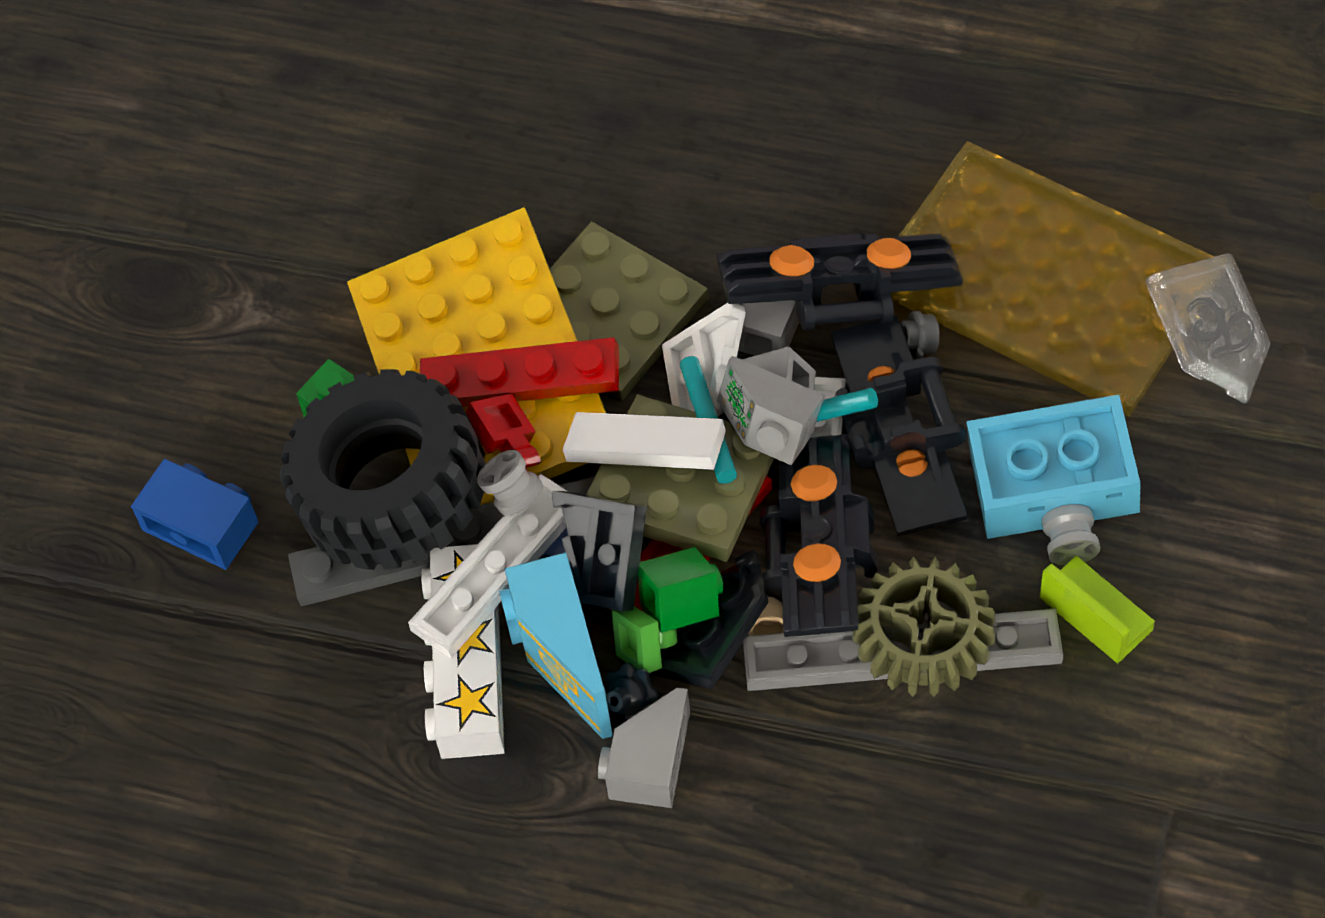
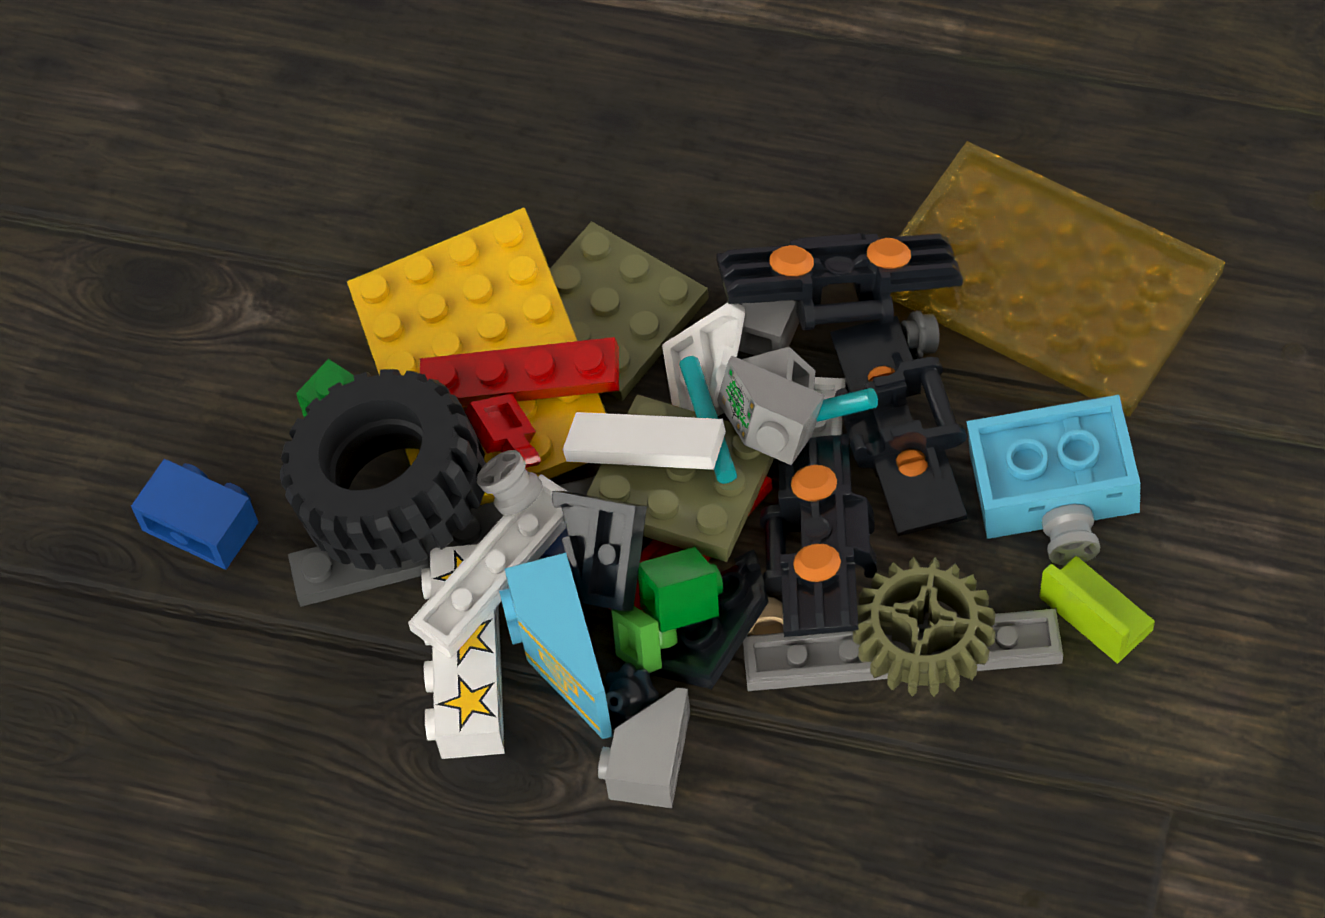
(1212, 323): clear tile -> none

